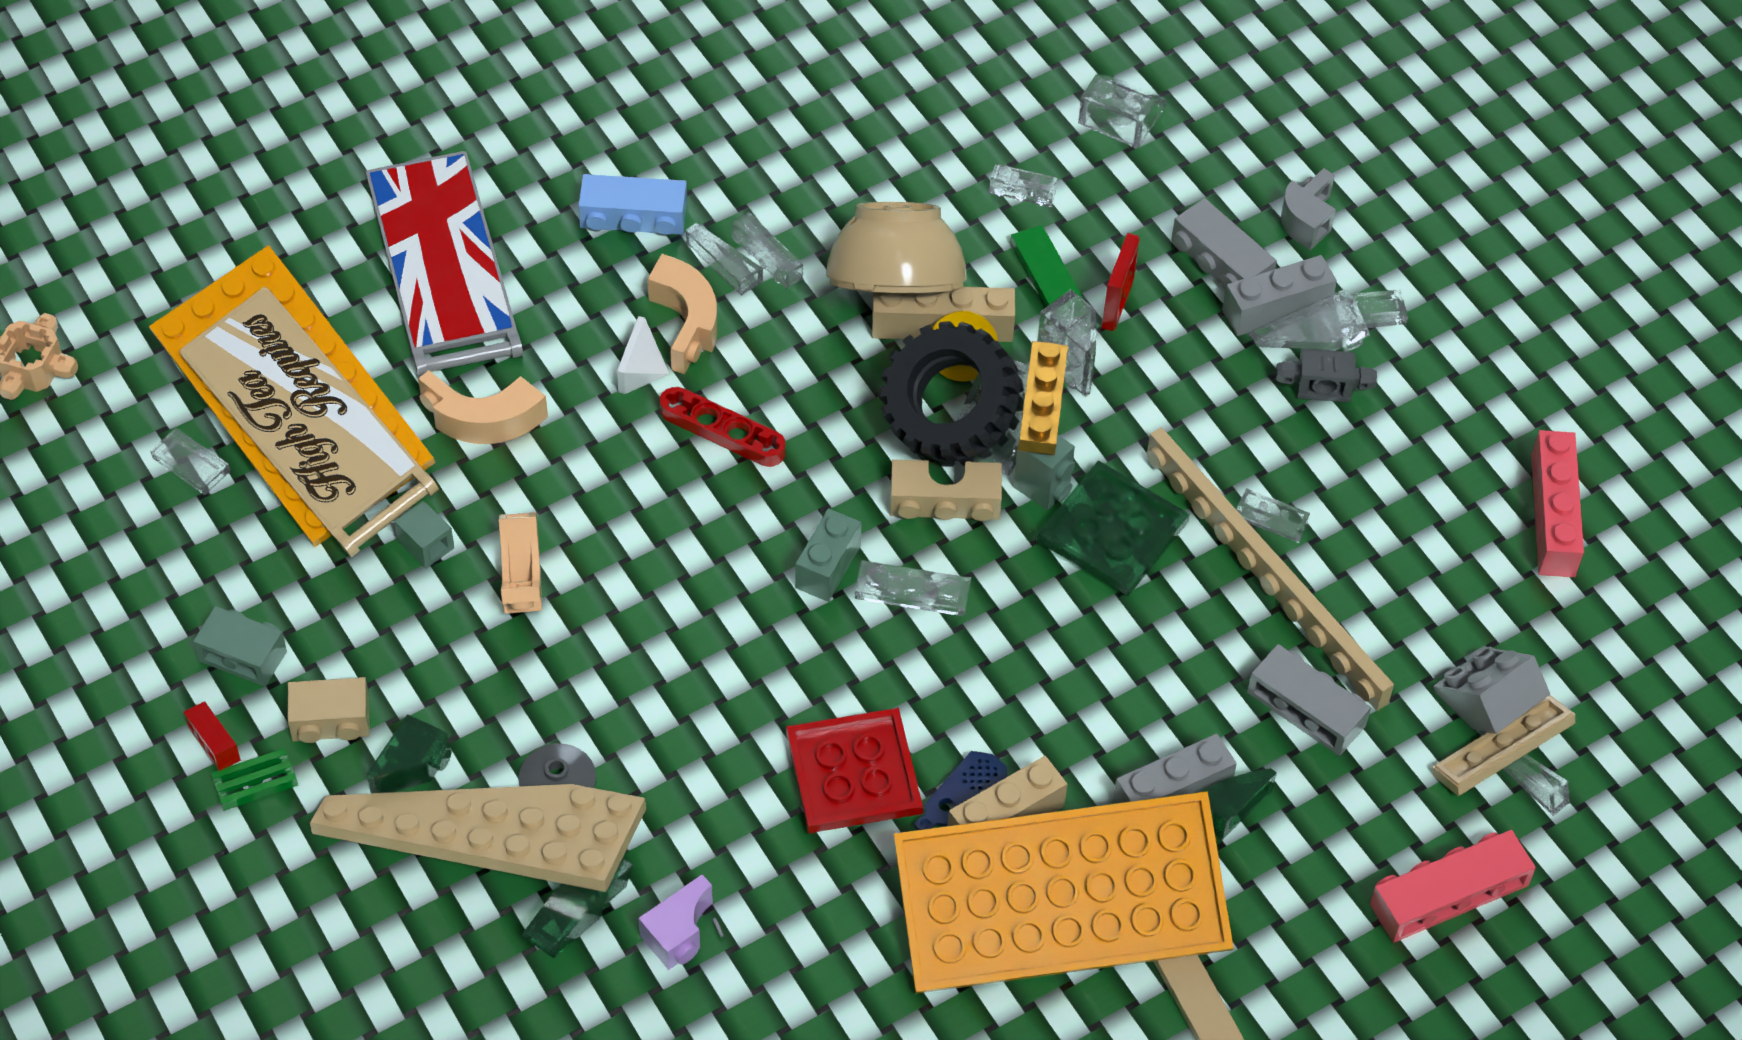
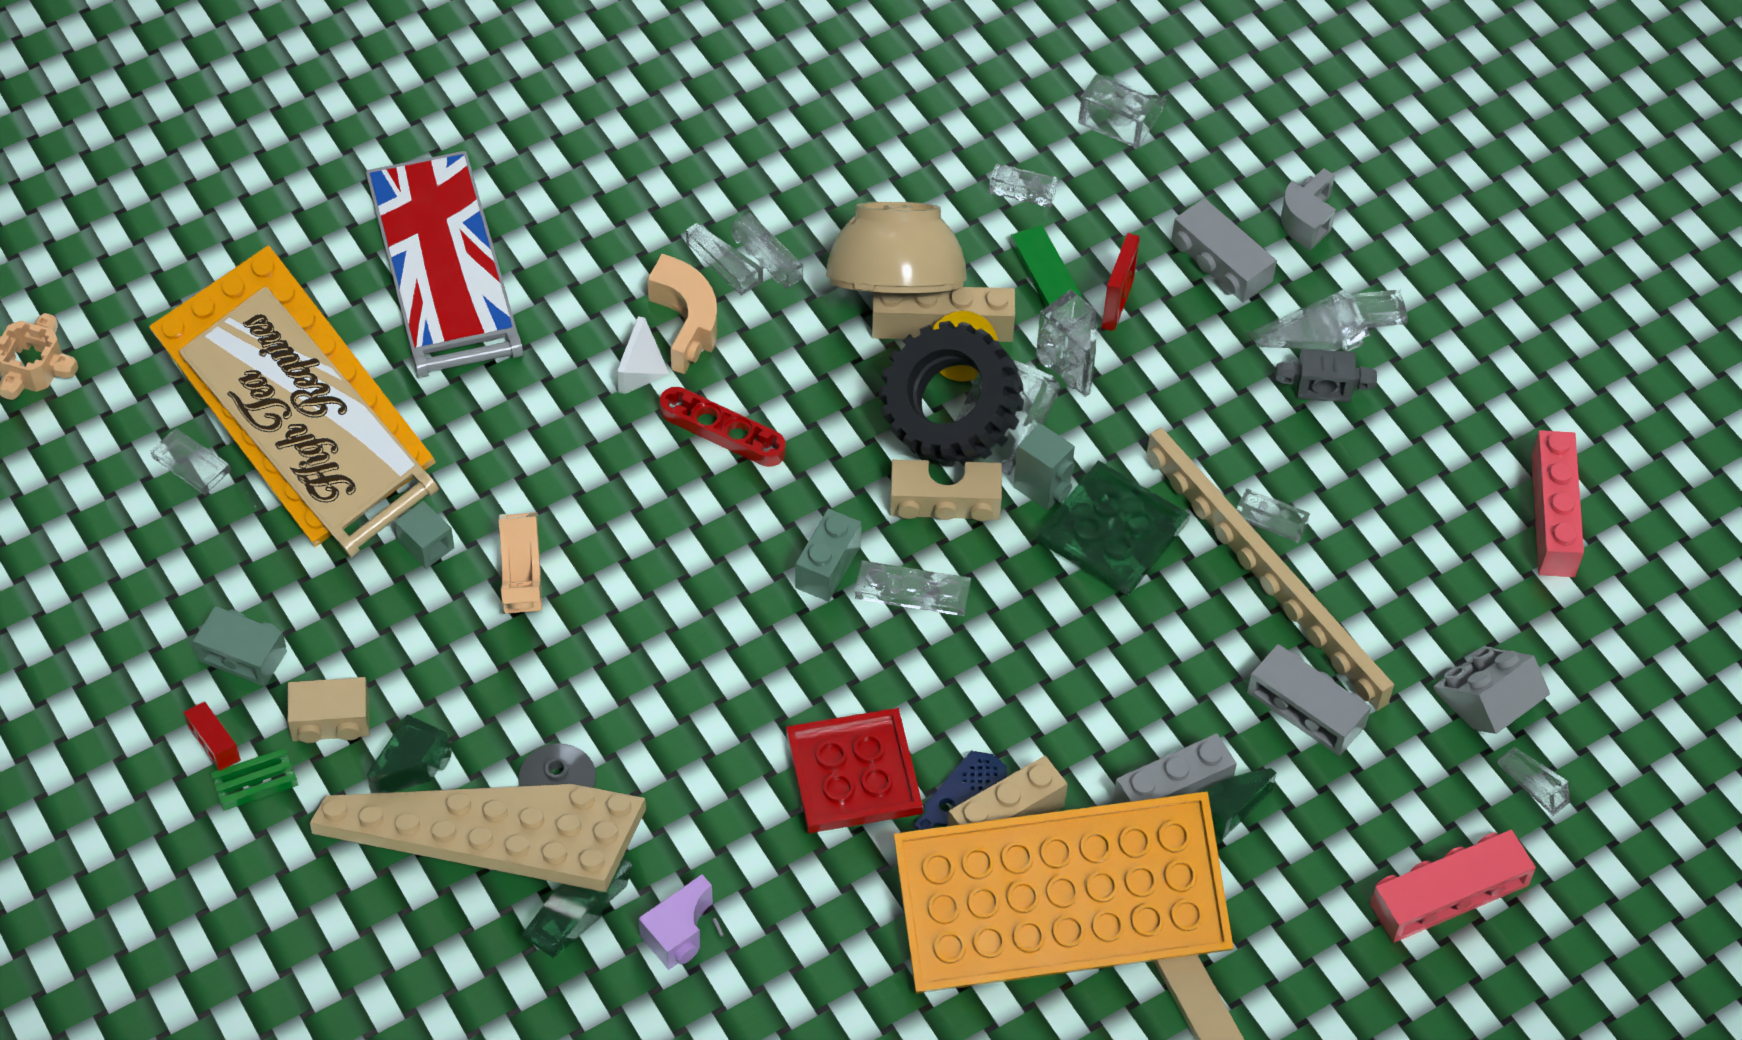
(484, 419): light nougat arch -> none
(633, 204): light blue brick -> none
(1043, 398): plate -> none
(1276, 293): light grey brick -> none
(1496, 751): tan tile -> none

